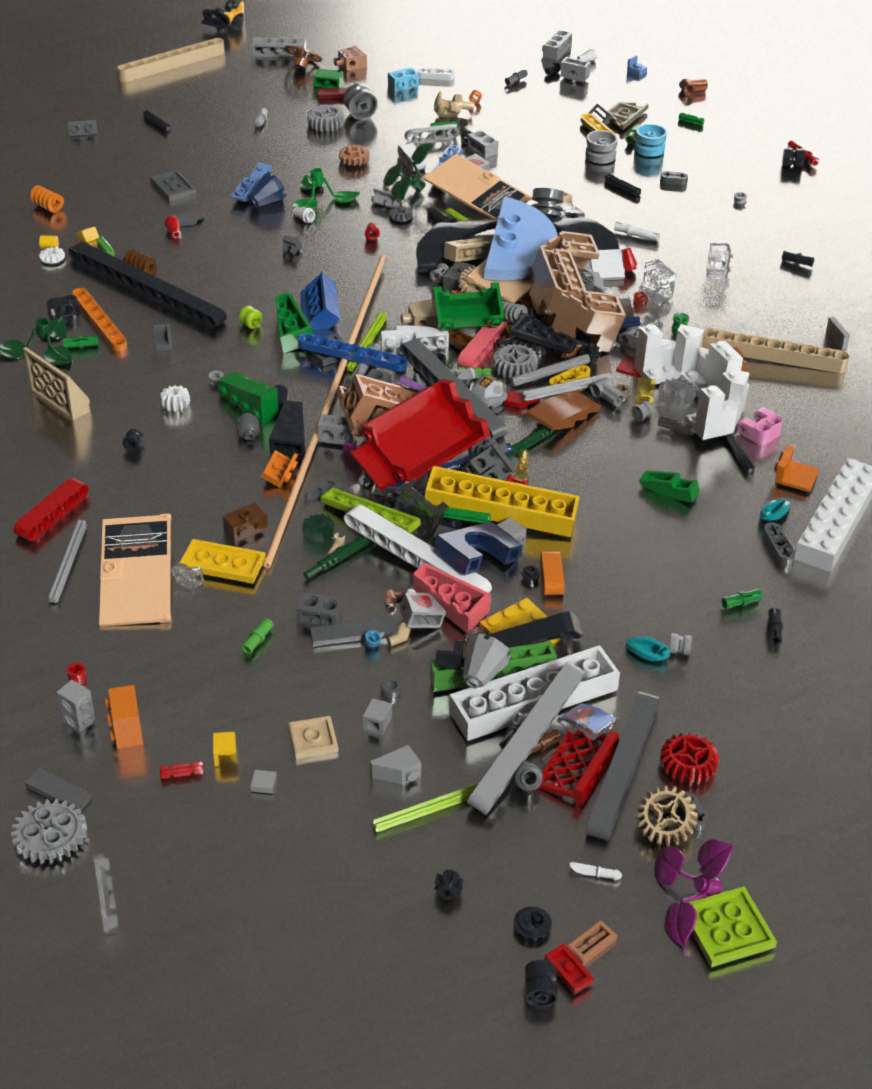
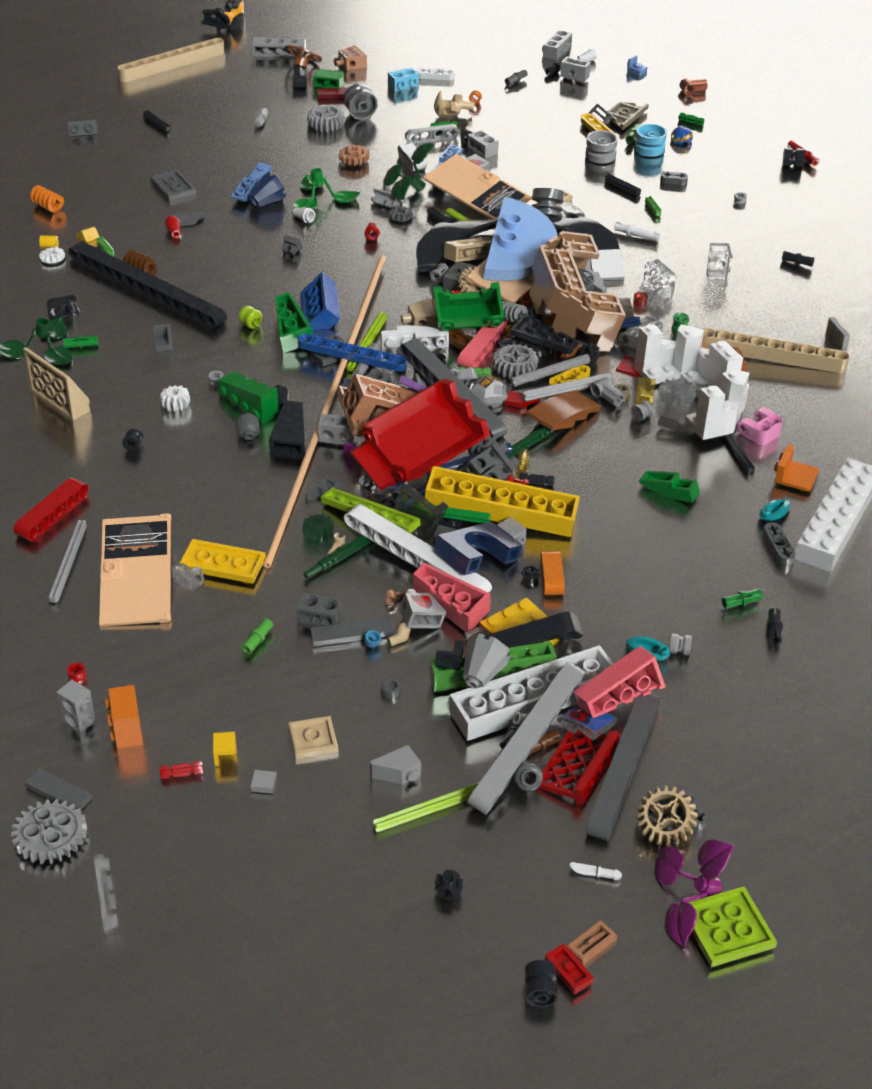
(100, 320): orange beam -> none
(245, 522): reddish brown brick -> none
(278, 468): orange bracket -> none
(299, 78): none -> black piece
(377, 717): light grey brick -> none
(538, 479): none -> black axle
(541, 920): black gear -> none
(620, 683): none -> coral wedge
(629, 260): red cone -> none
(653, 206): none -> bright green axle
(681, 134): none -> blue hair
(689, 758): red gear -> none

